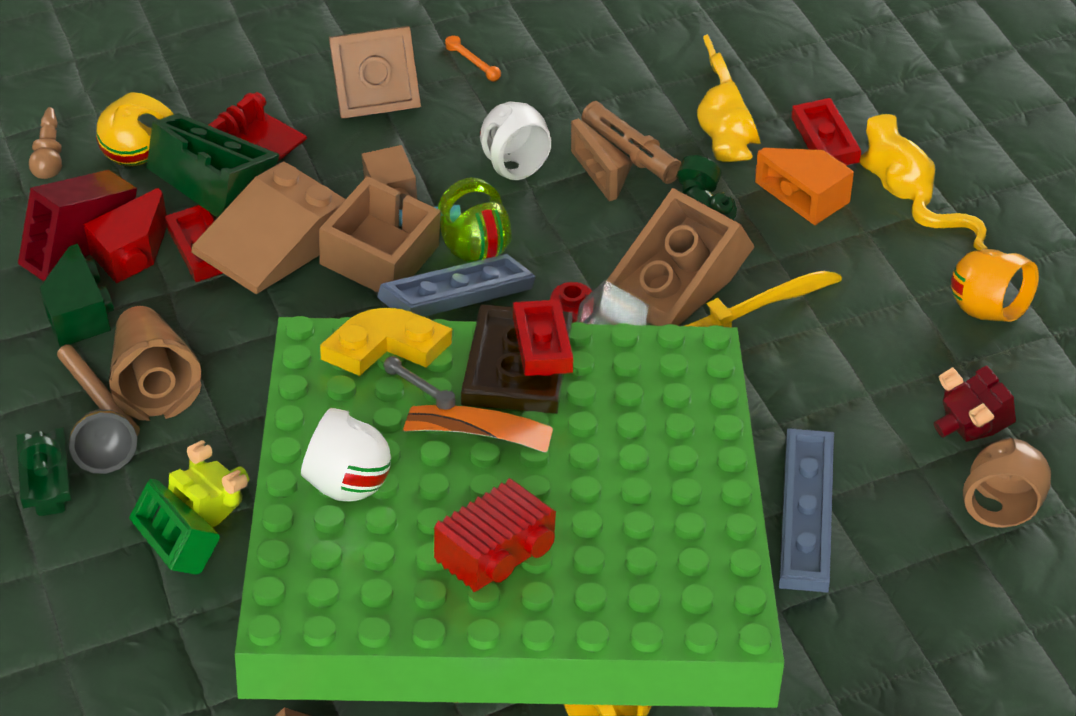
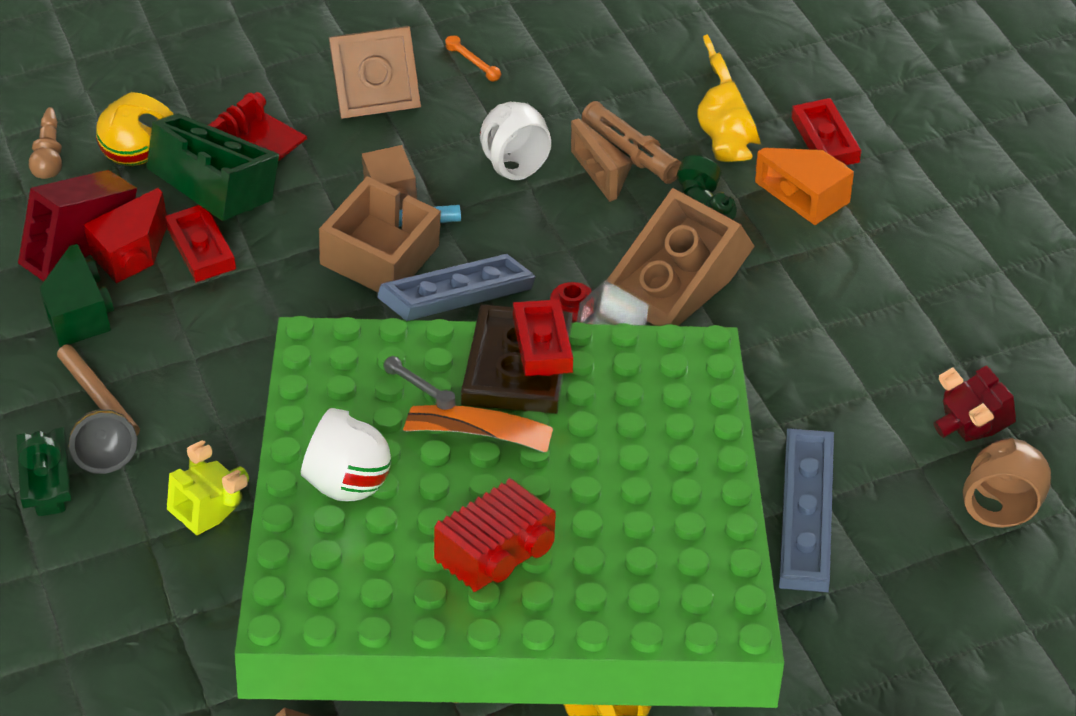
(151, 367): medium nougat cone -> none
(177, 531): green slope -> none
(269, 228): medium nougat slope -> none
(385, 330): yellow plate -> none
(480, 230): clear neon green helmet -> none
(797, 287): yellow sword -> none
(910, 175): yellow animal -> none
(982, 281): light orange helmet -> none

